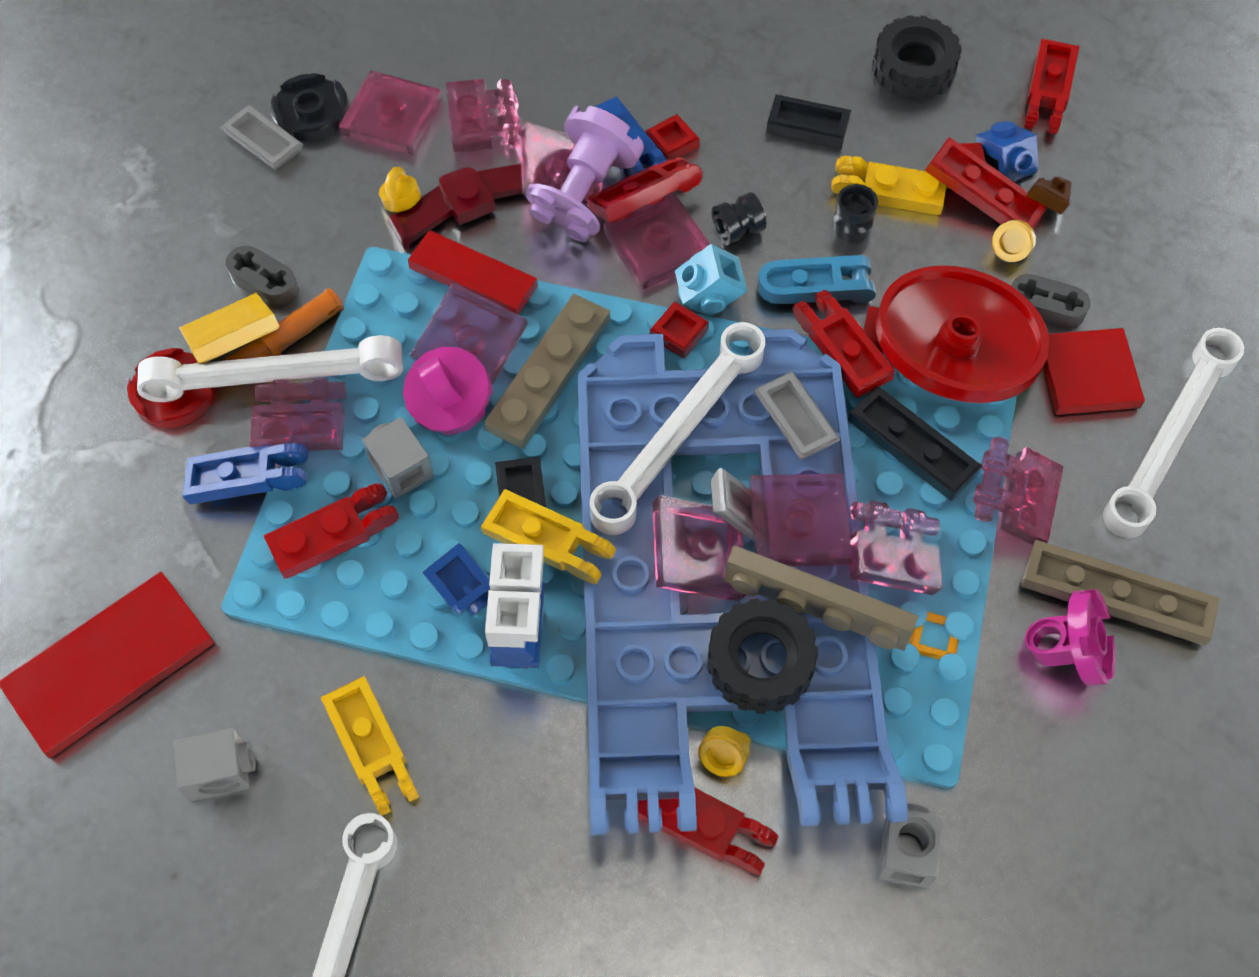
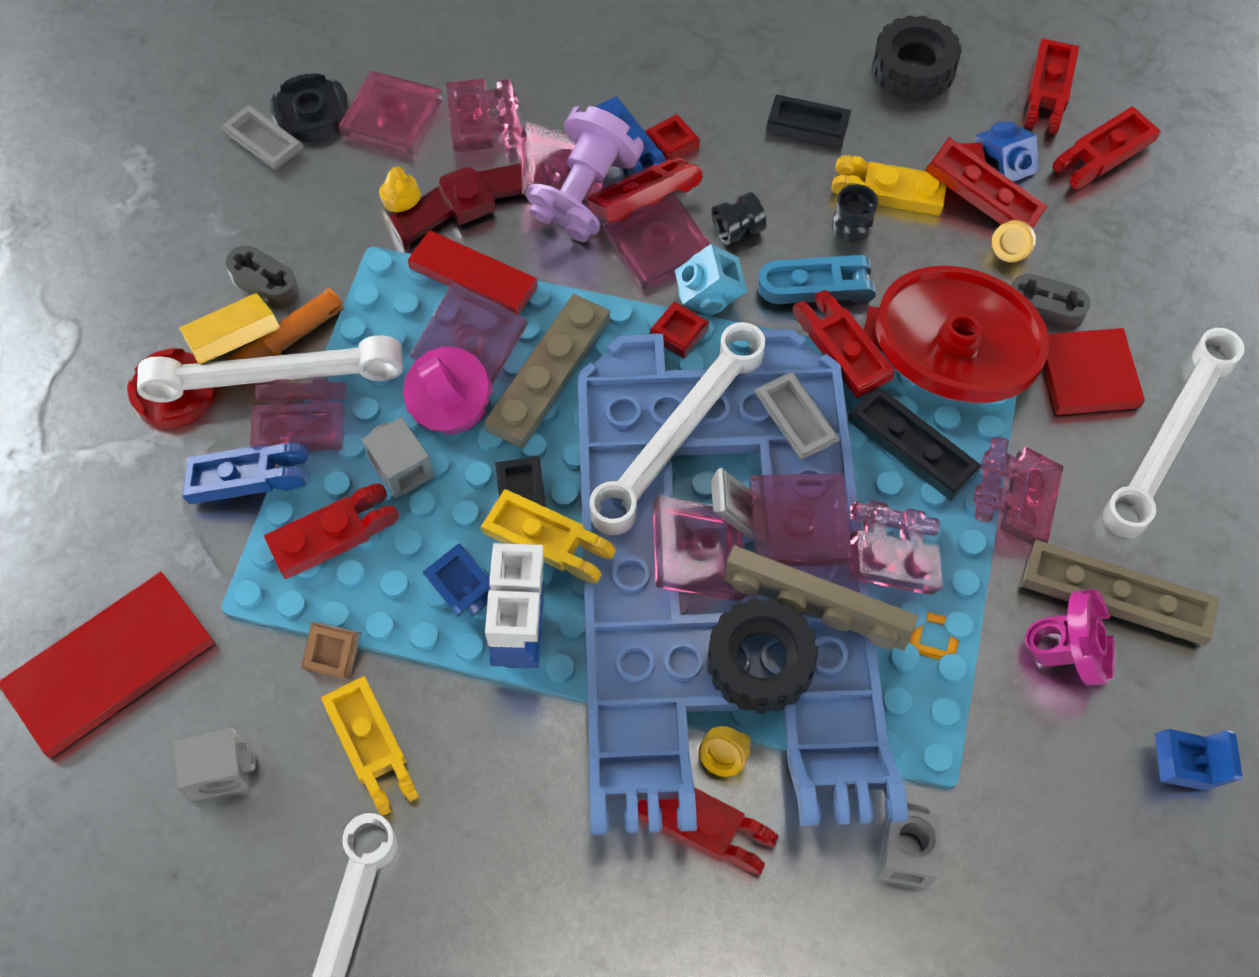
(330, 650): none -> medium nougat tile
(1052, 194): reddish brown tile -> none
(1107, 146): none -> red hinge
(1198, 760): none -> blue bracket

